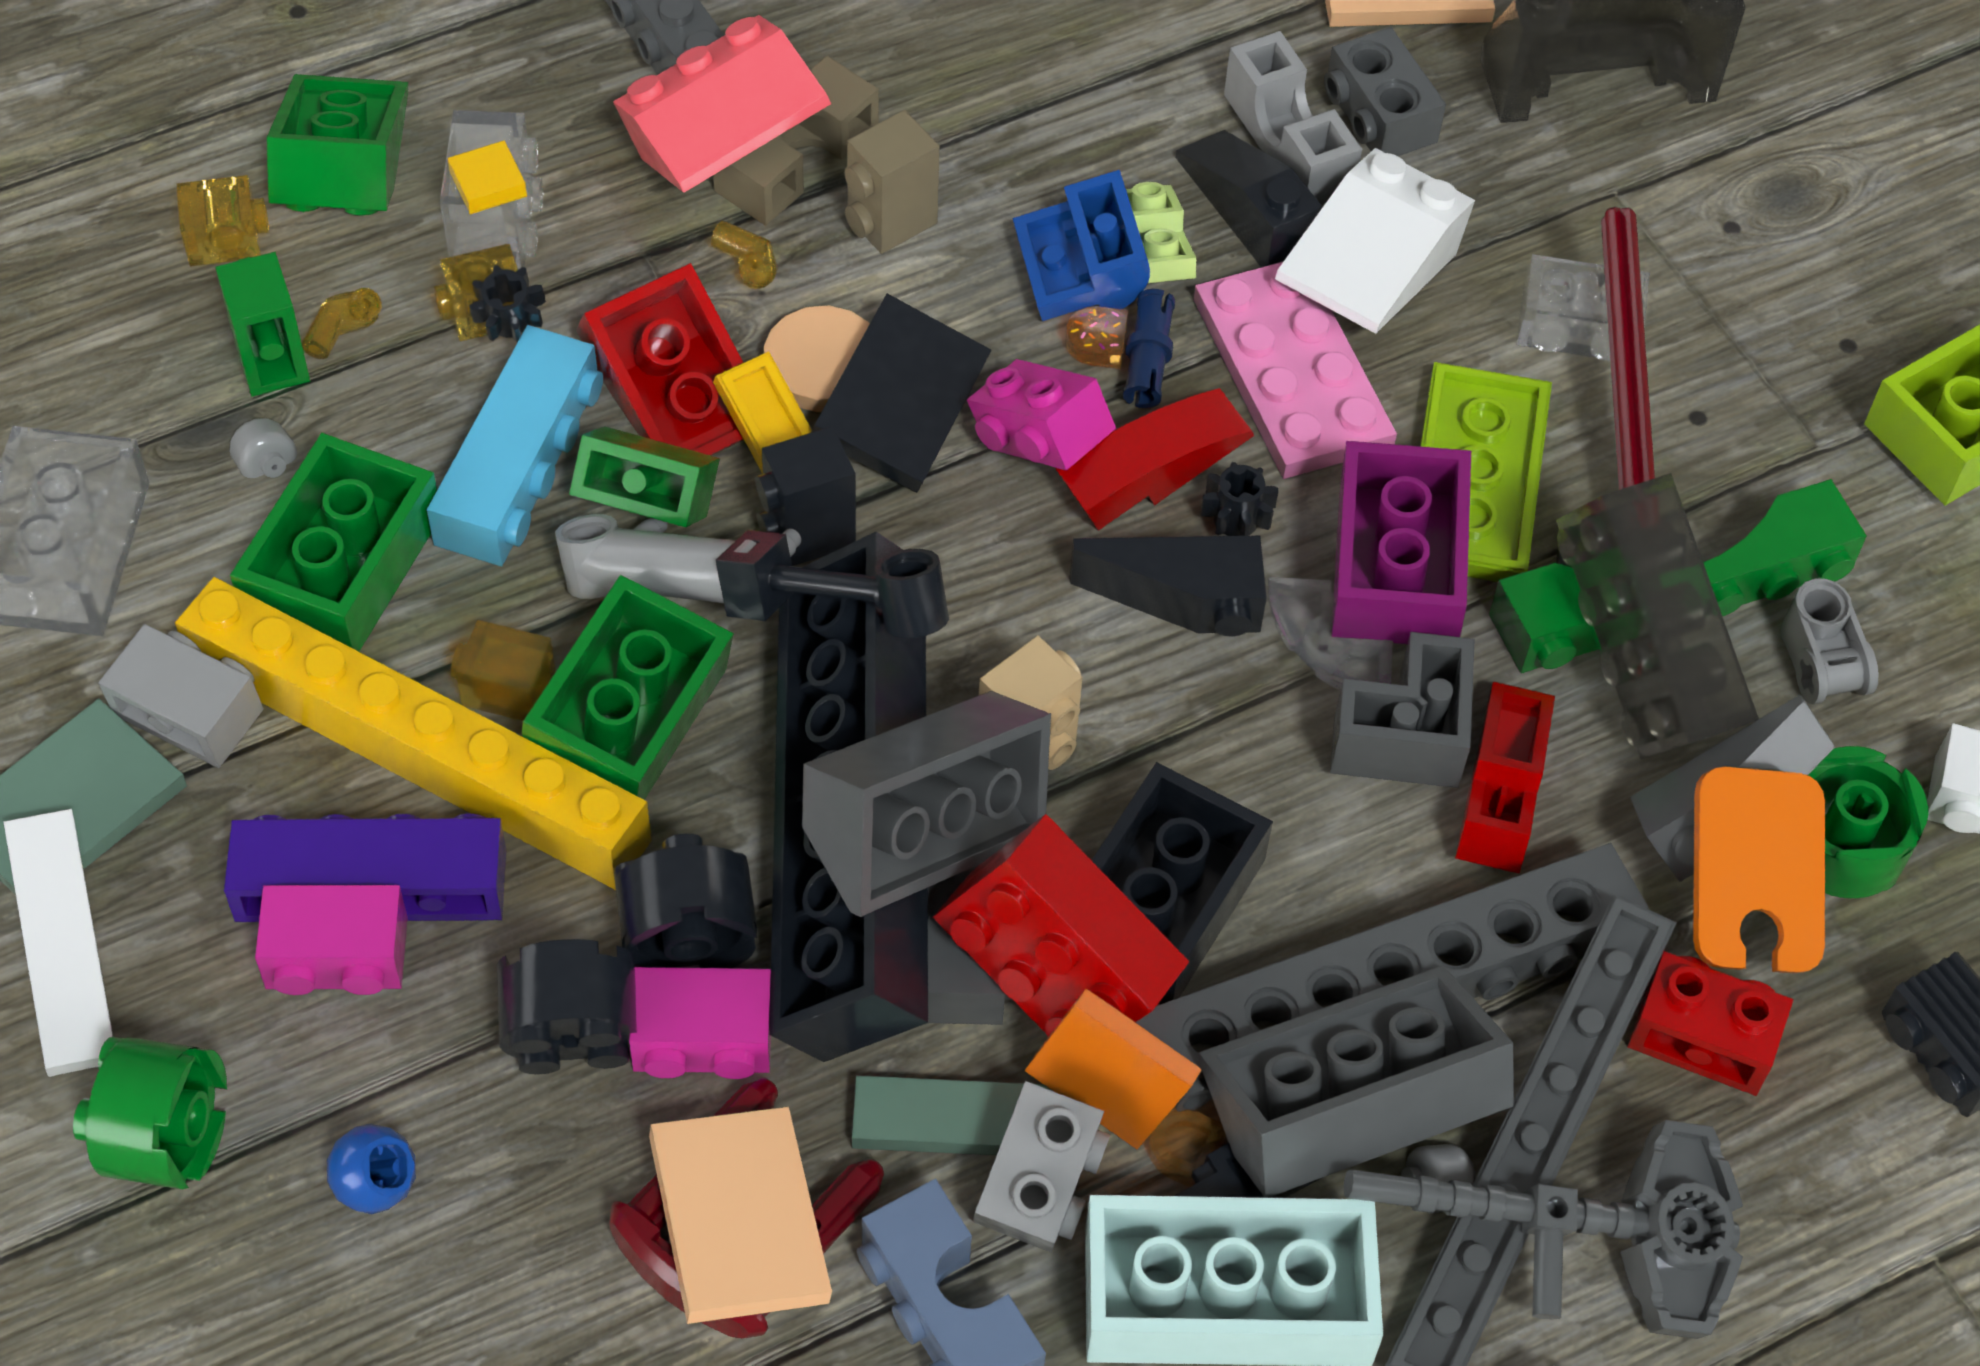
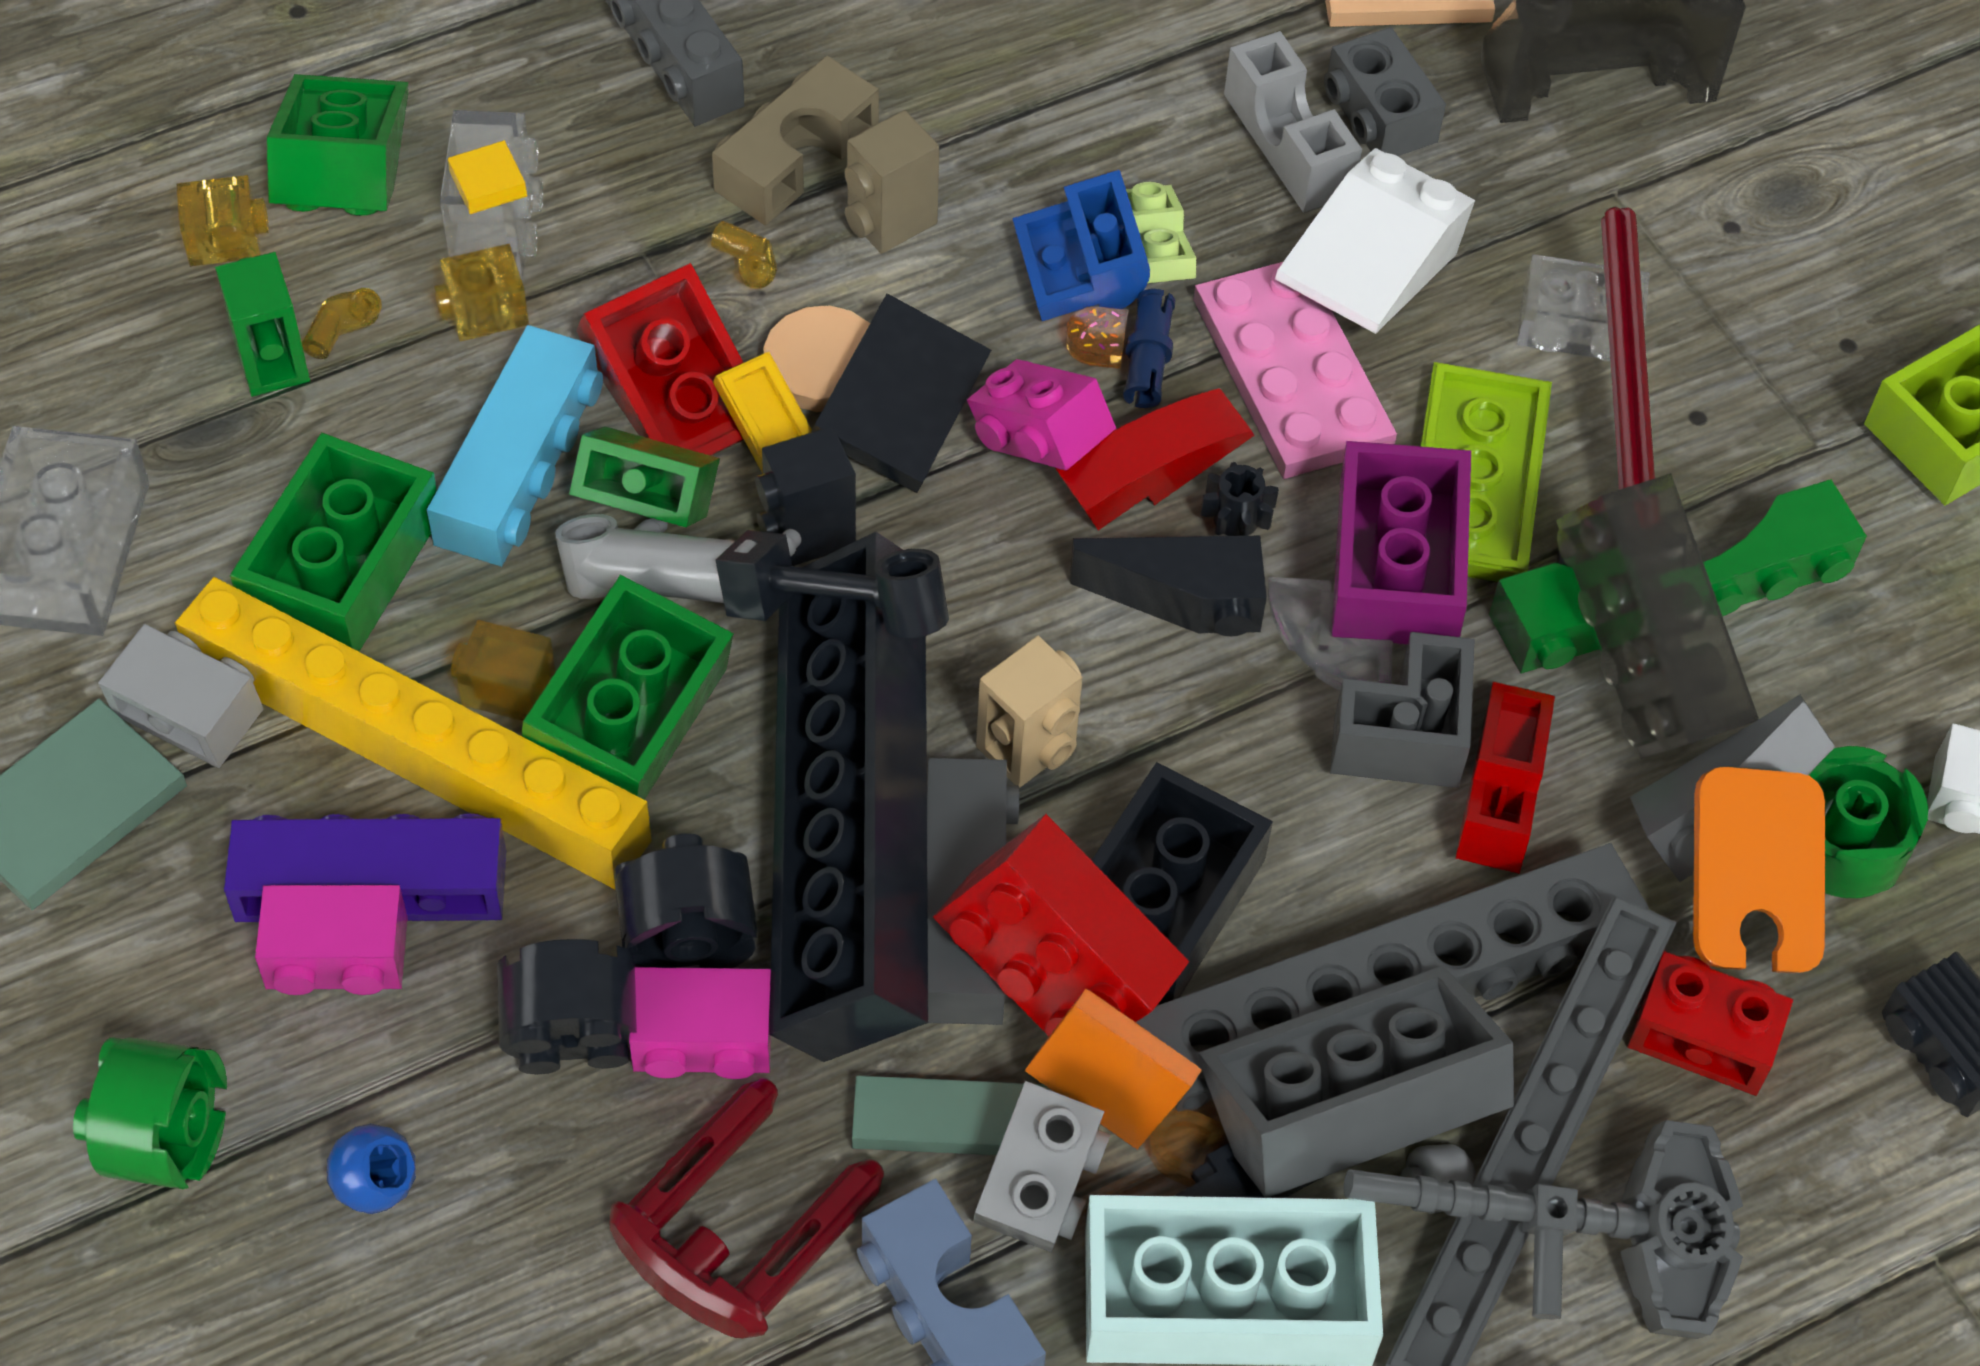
(59, 940): white tile -> none
(262, 448): light grey piece -> none
(504, 287): black gear -> none
(720, 102): coral slope -> none
(739, 1215): light nougat tile -> none
(926, 798): dark grey slope -> none
(1252, 193): black slope -> none
(1831, 652): light grey piece -> none

